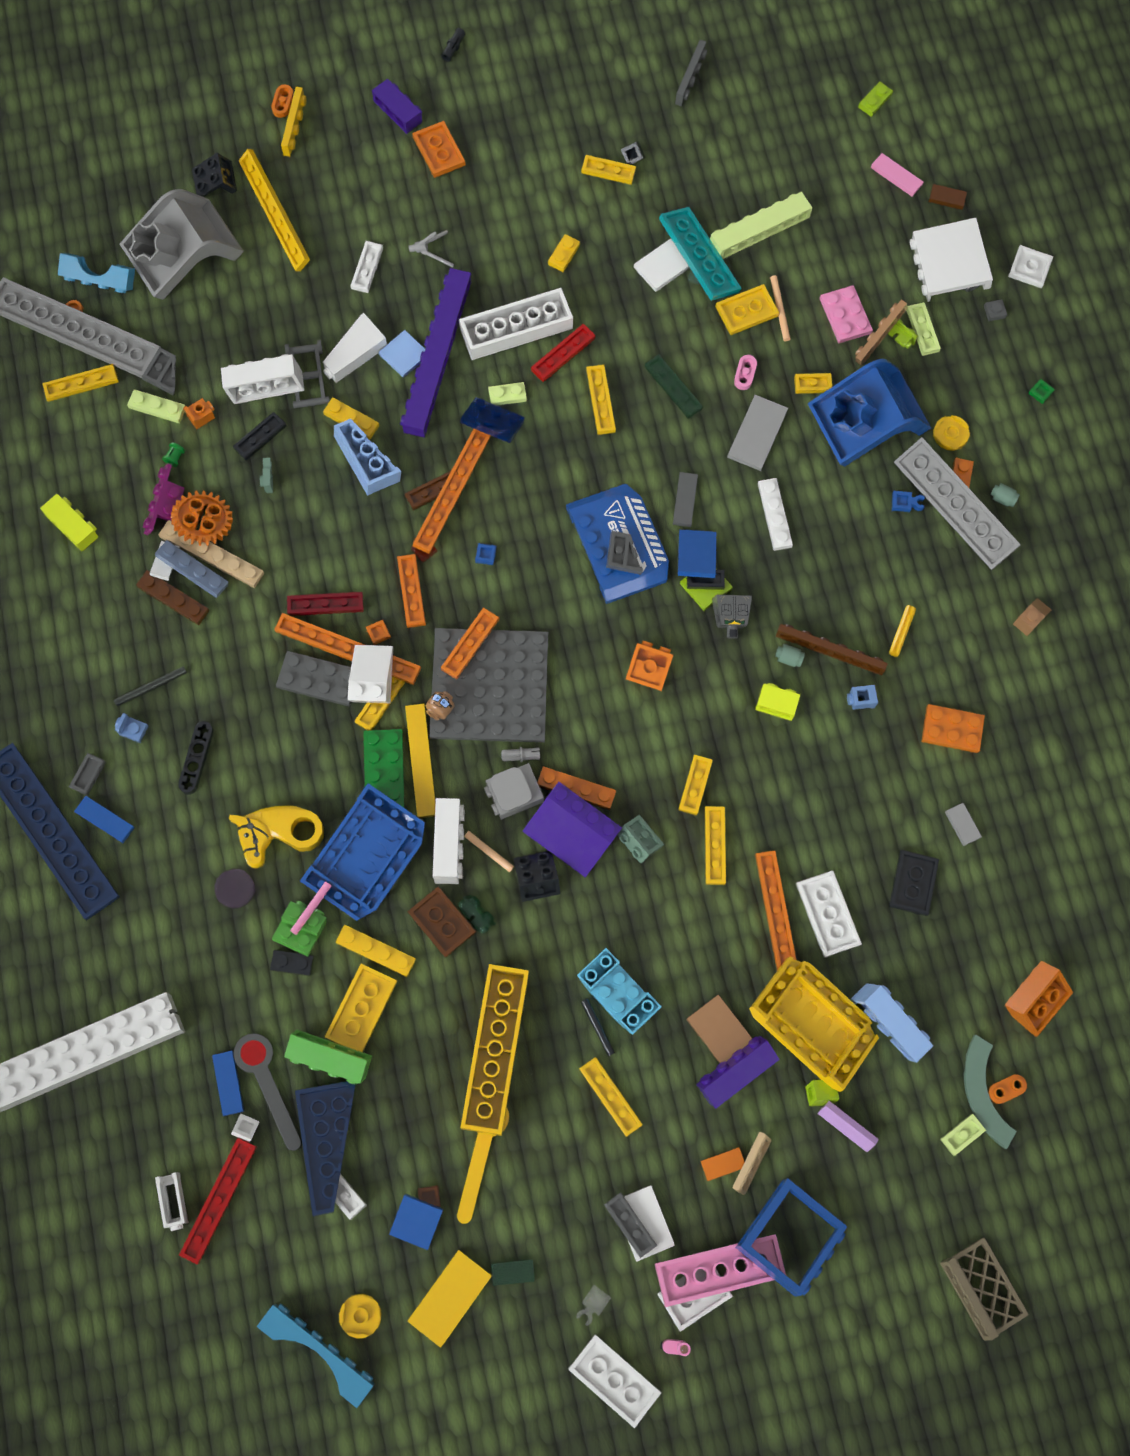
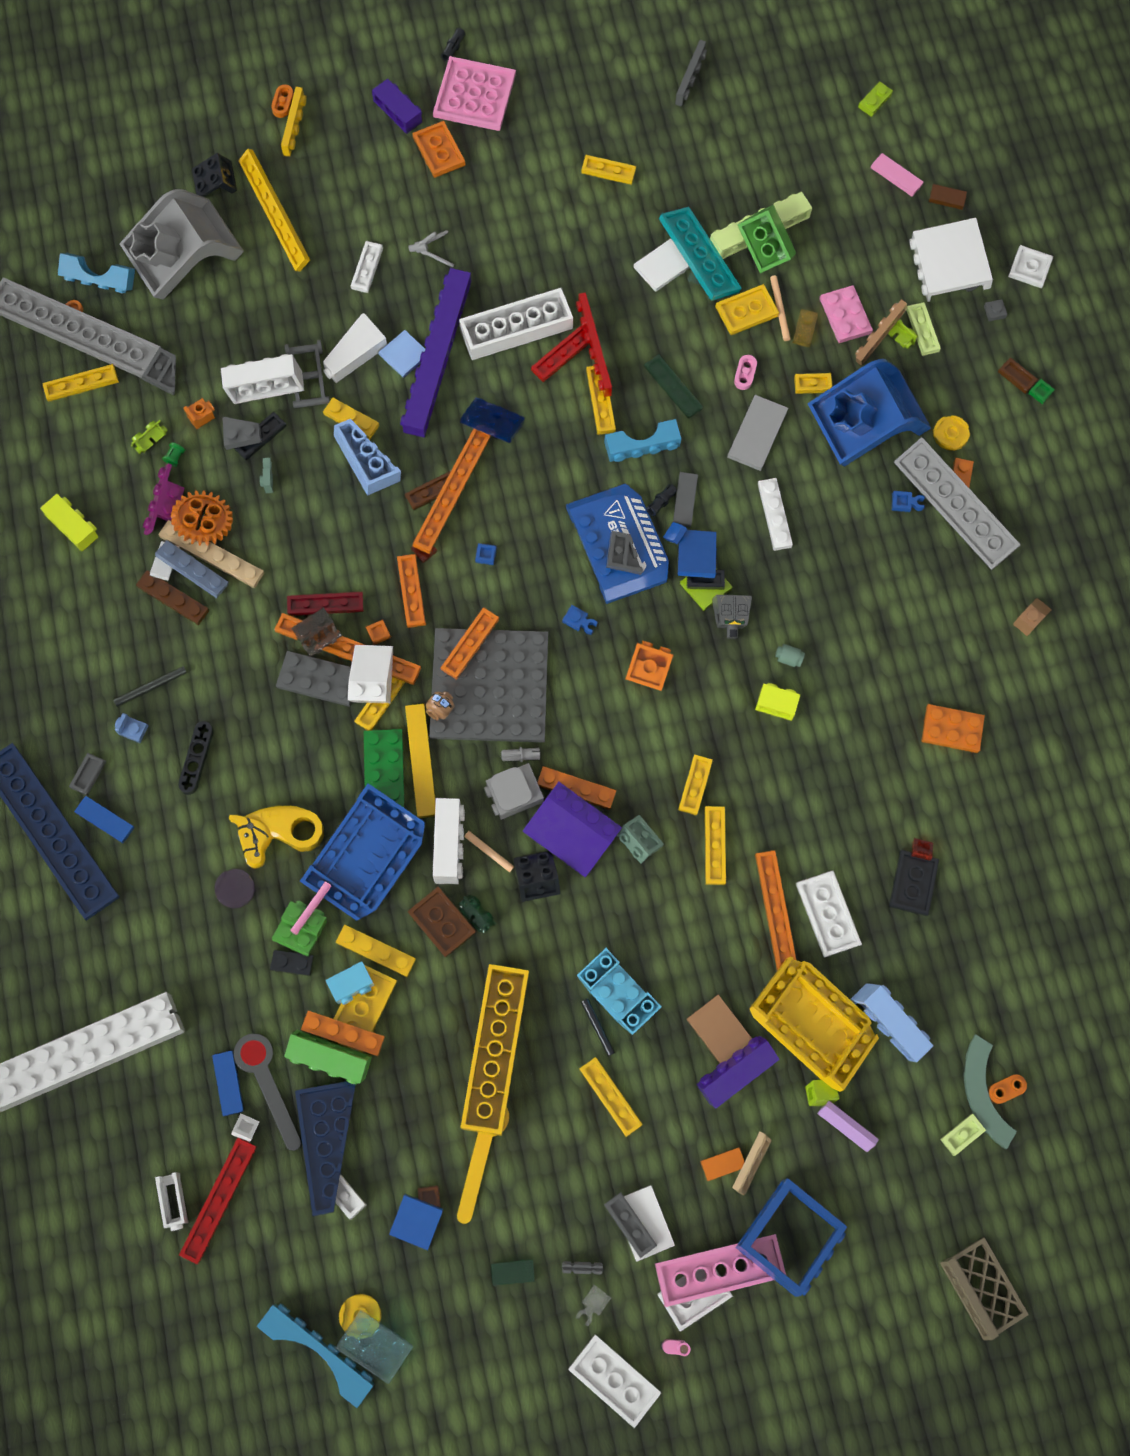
(142, 440): none -> lime hinge
(156, 406): yellowish green plate -> none
(240, 433): none -> dark grey wing
(314, 629): none -> clear smoke brick
(343, 1033): none -> orange plate
(350, 983): none -> medium azure brick
(374, 1346): none -> clear light blue plate
(449, 1298): yellow tile -> none
(474, 93): none -> bright pink plate
(507, 394): yellowish green plate -> none
(564, 253): yellow plate -> none
(576, 619): none -> blue plate
(582, 1267): none -> dark grey axle
(595, 351): none -> red plate
(621, 446): none -> dark azure arch
(633, 153): black slope -> none
(661, 500): none -> black pin
(675, 533): none -> blue tile
(767, 239): none -> bright green slope
(805, 328): none -> clear yellow plate
(830, 649): reddish brown plate -> none
(867, 693): medium blue brick -> none
(902, 631): yellow axle -> none
(922, 849): none -> clear red tile
(963, 824): light grey tile -> none
(1004, 495): sand green brick -> none
(1017, 375): none -> reddish brown tile
(1039, 998): orange slope -> none

